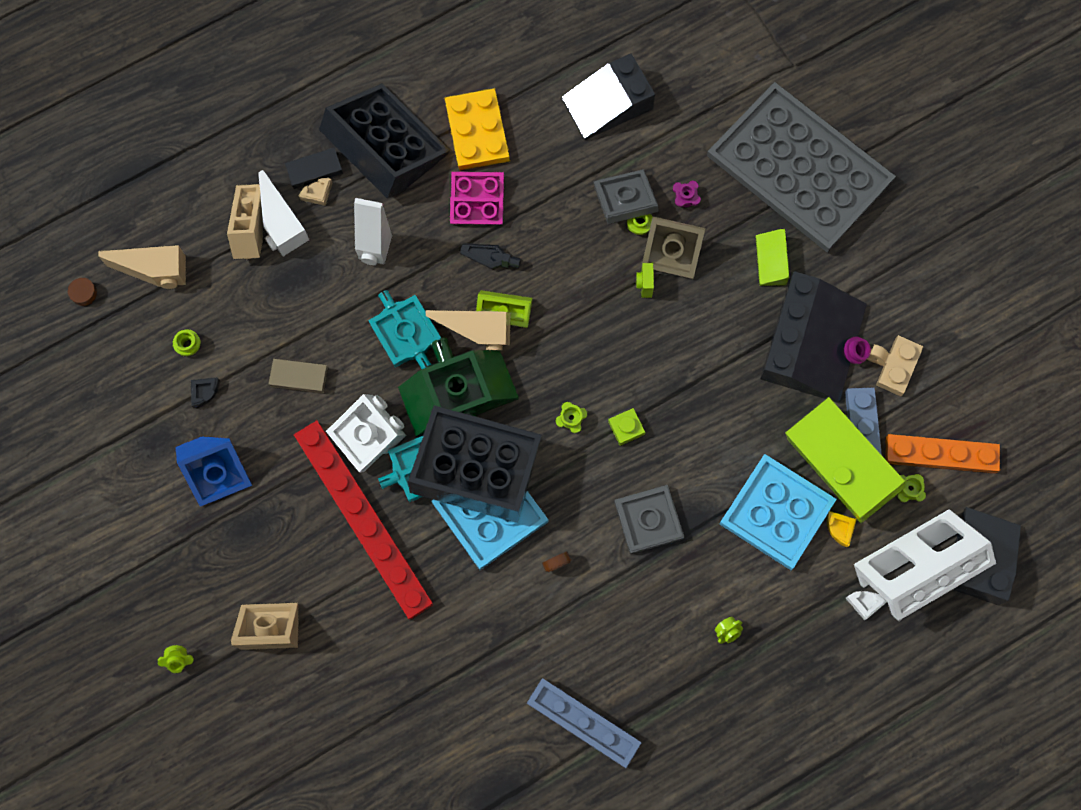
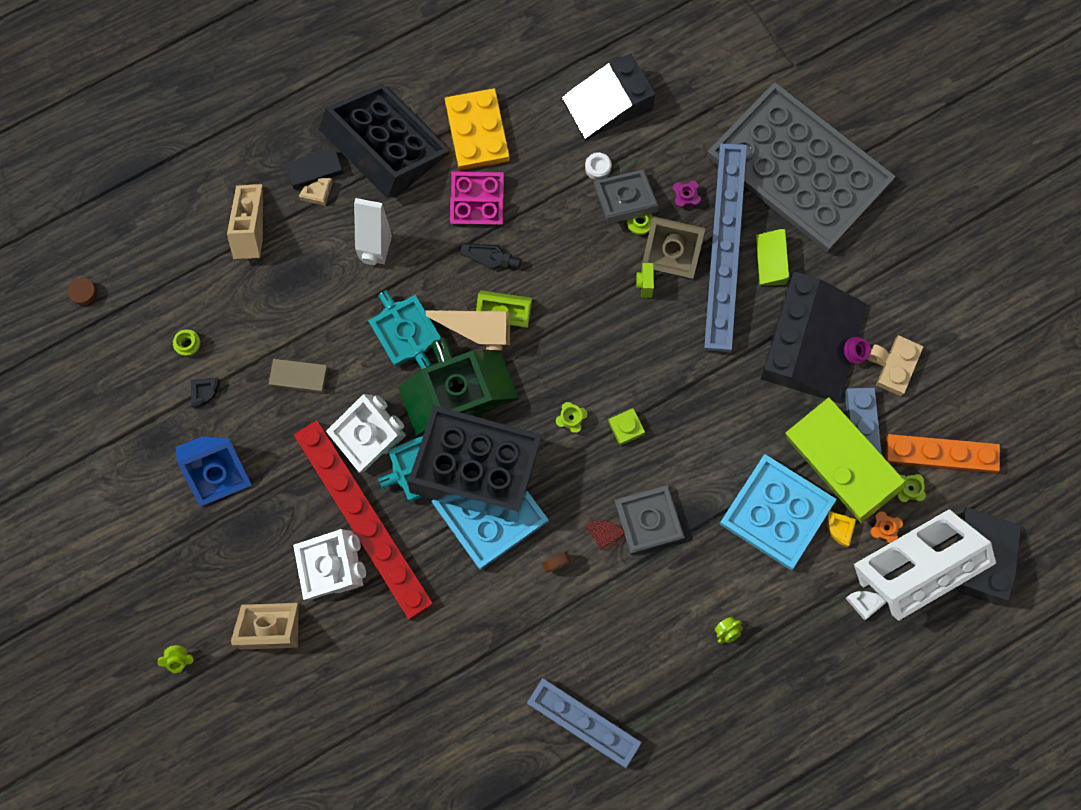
(155, 265): tan slope -> none
(278, 220): white slope -> none
(329, 564): none -> white plate
(598, 166): none -> white tile
(604, 532): none -> clear red tile
(725, 248): none -> sand blue plate
(886, 535): none -> orange plate

